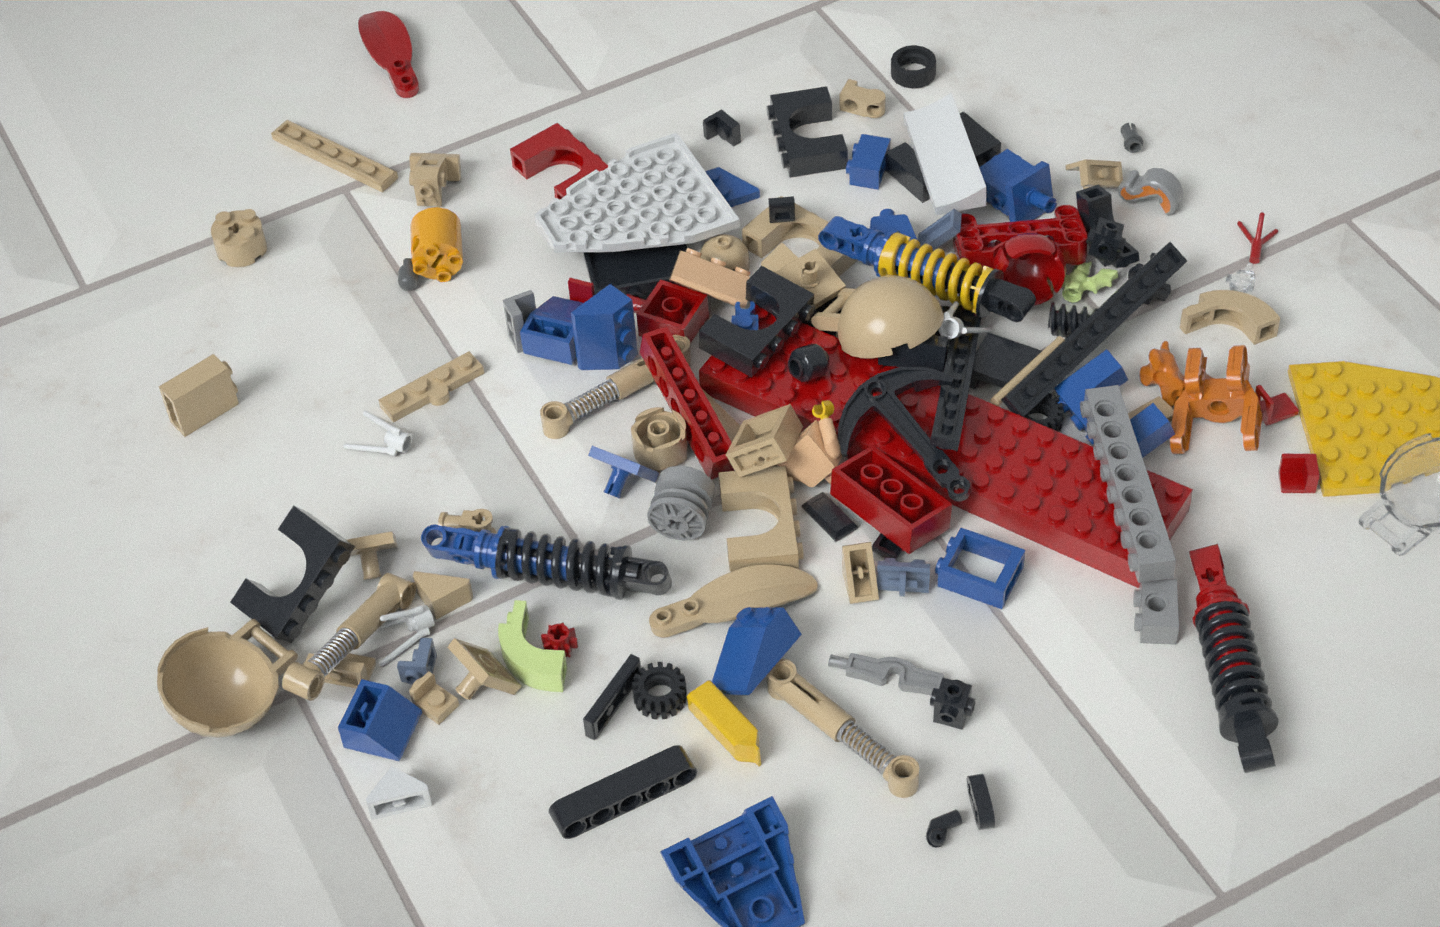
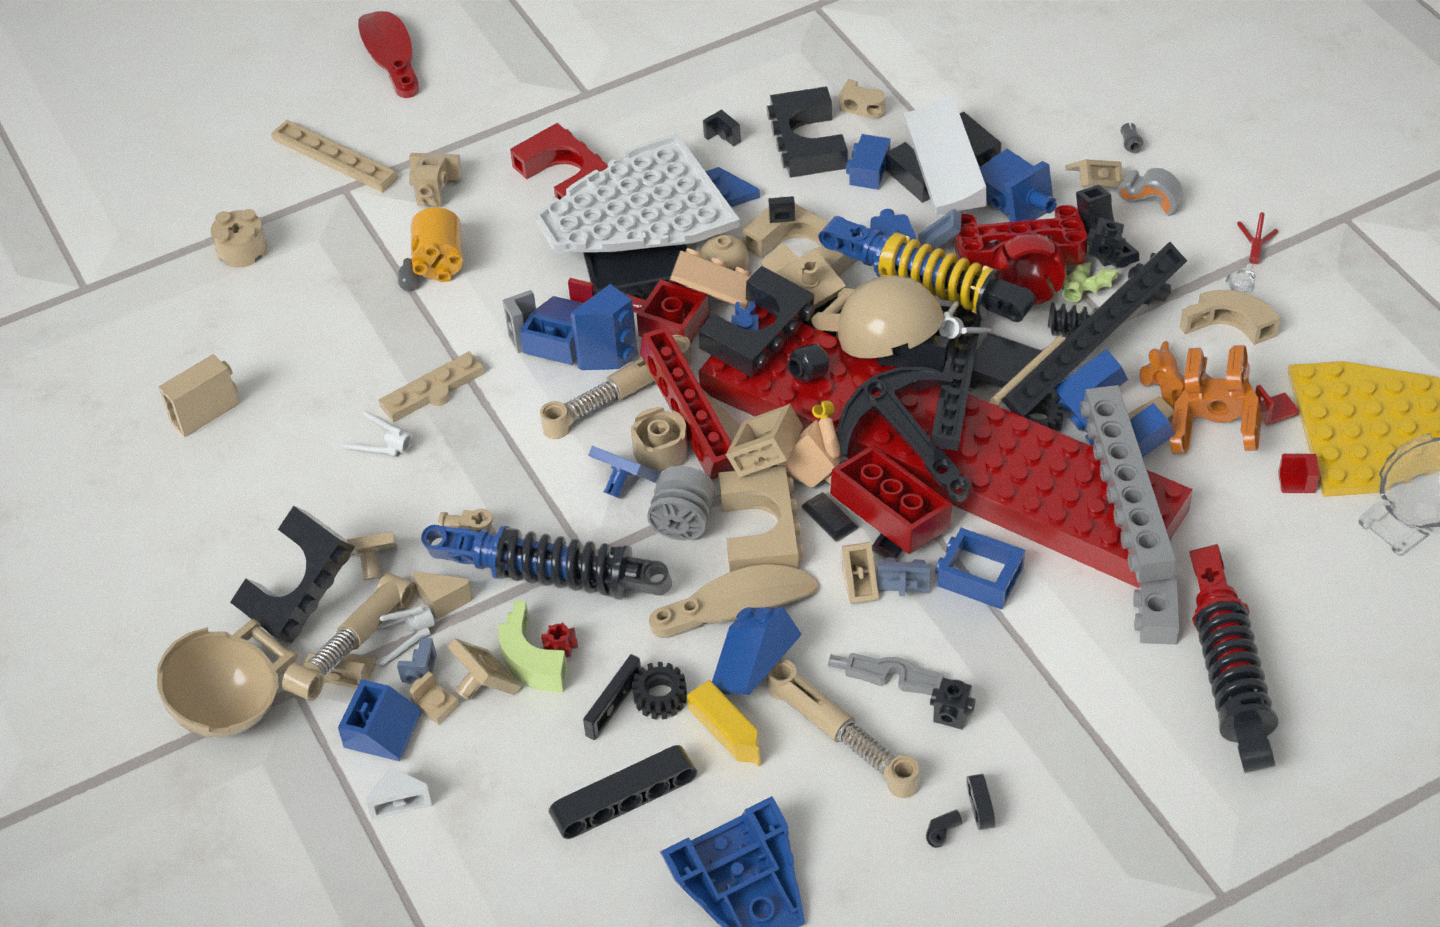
(910, 55): black tyre -> none

